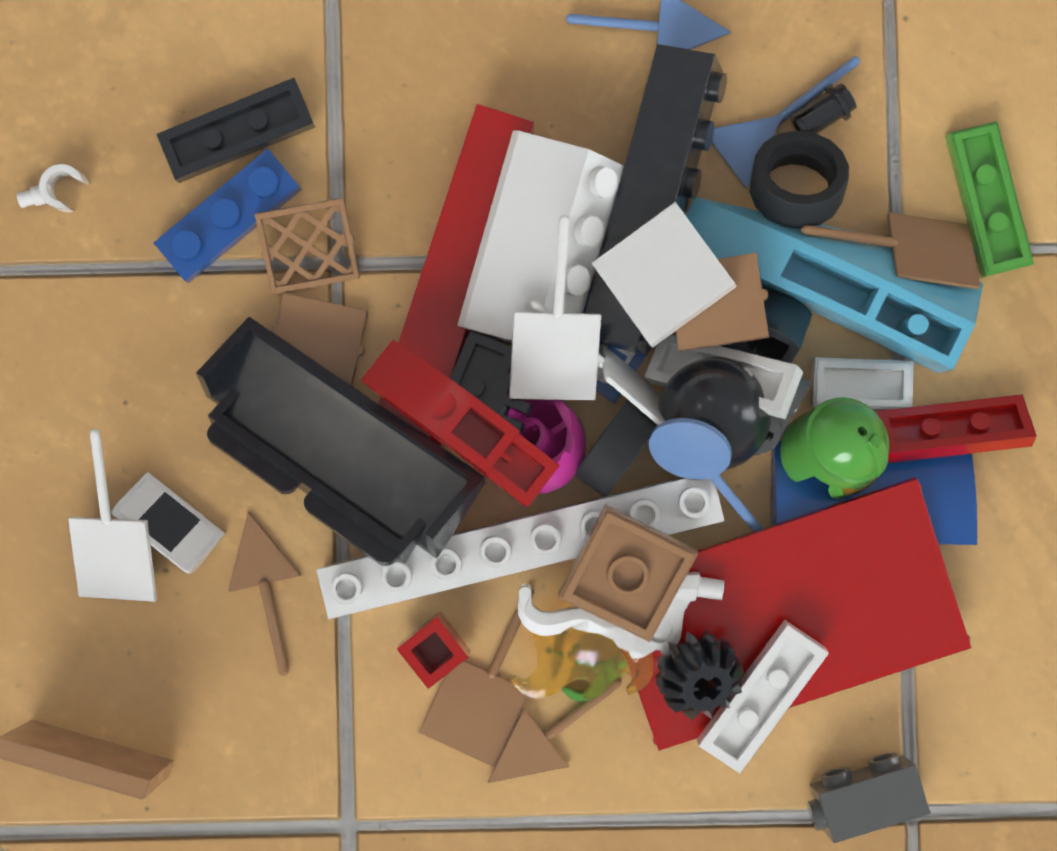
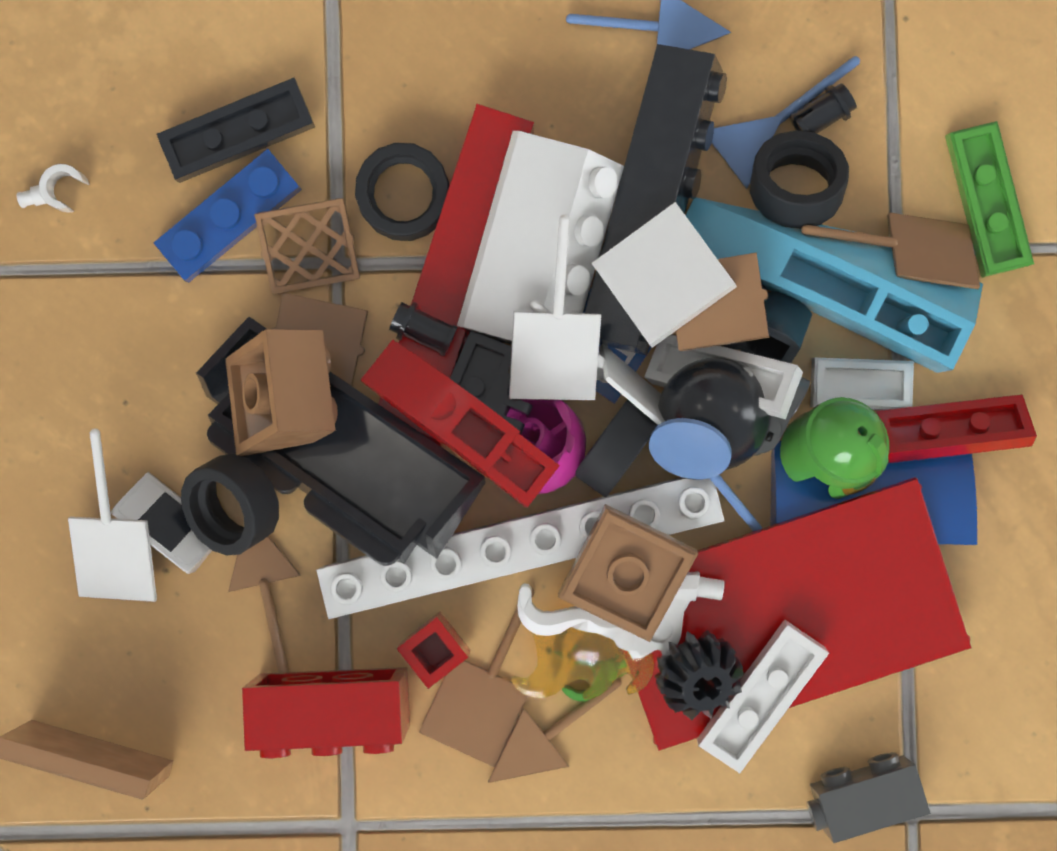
(250, 489): none -> black tyre
(280, 391): none -> medium nougat slope
(326, 711): none -> red brick
(365, 187): none -> black tyre
(422, 328): none -> black pin

